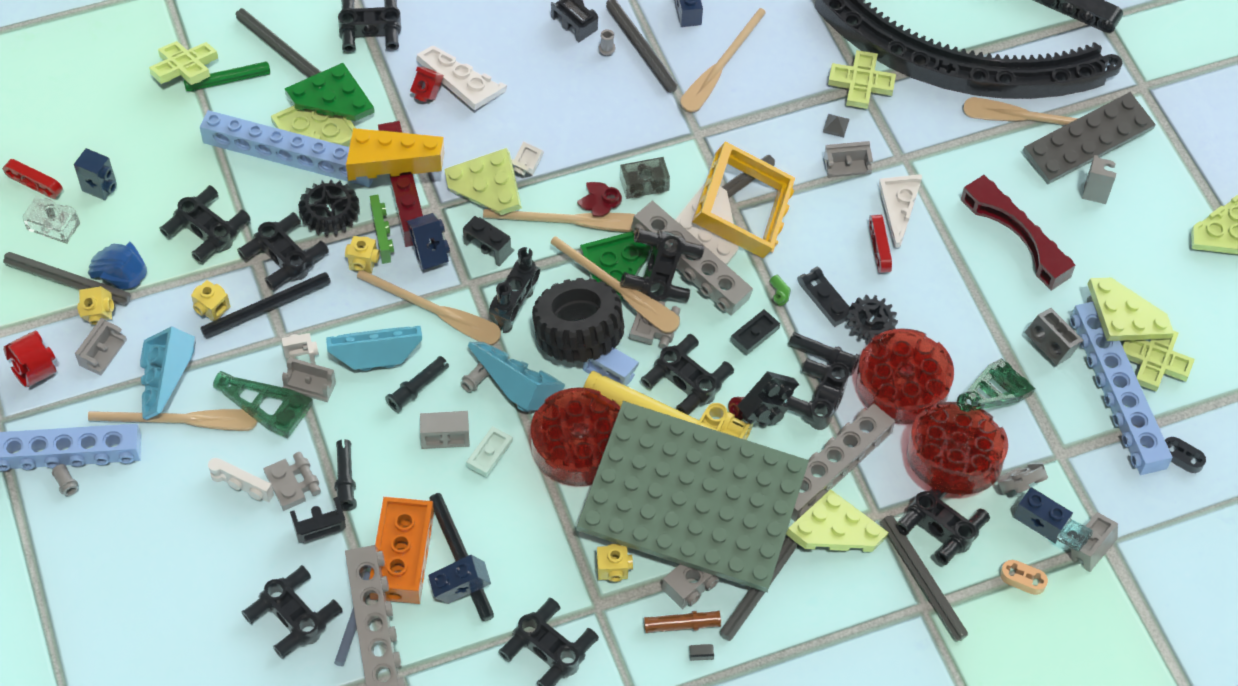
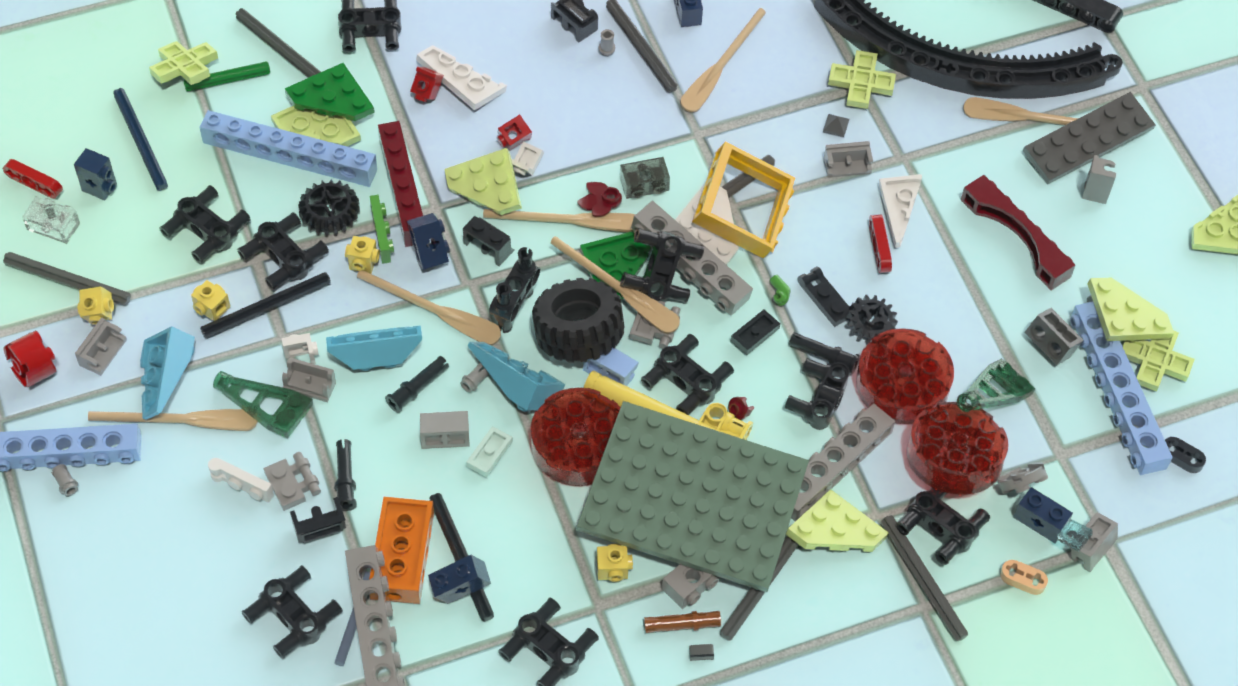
(119, 266): blue hair -> none
(140, 139): none -> dark blue axle
(393, 153): yellow wedge -> none
(517, 126): none -> red brick
(767, 398): black plate -> none

